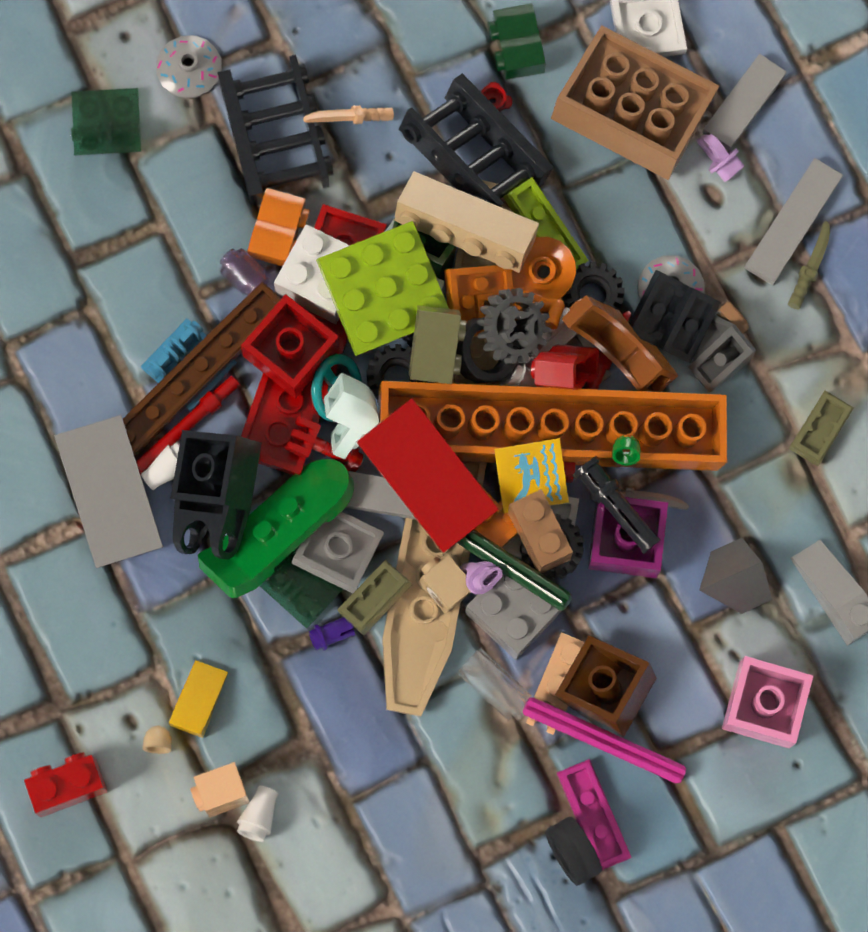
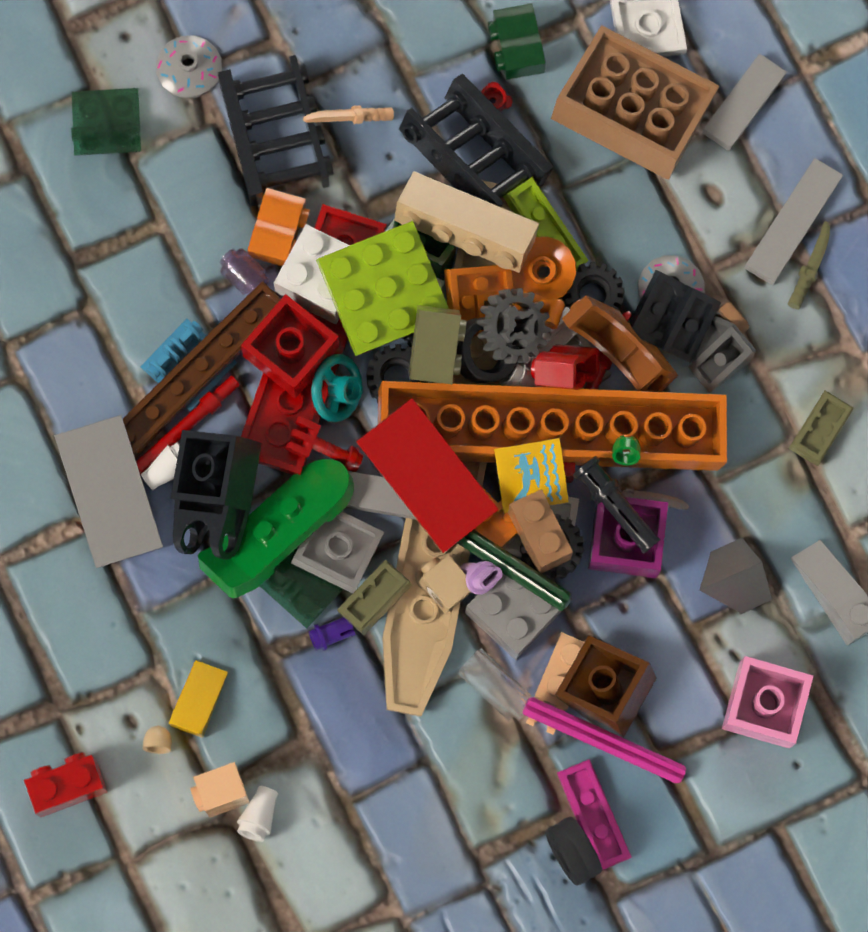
(354, 410): light aqua brick -> none
(724, 162): lavender piece -> none

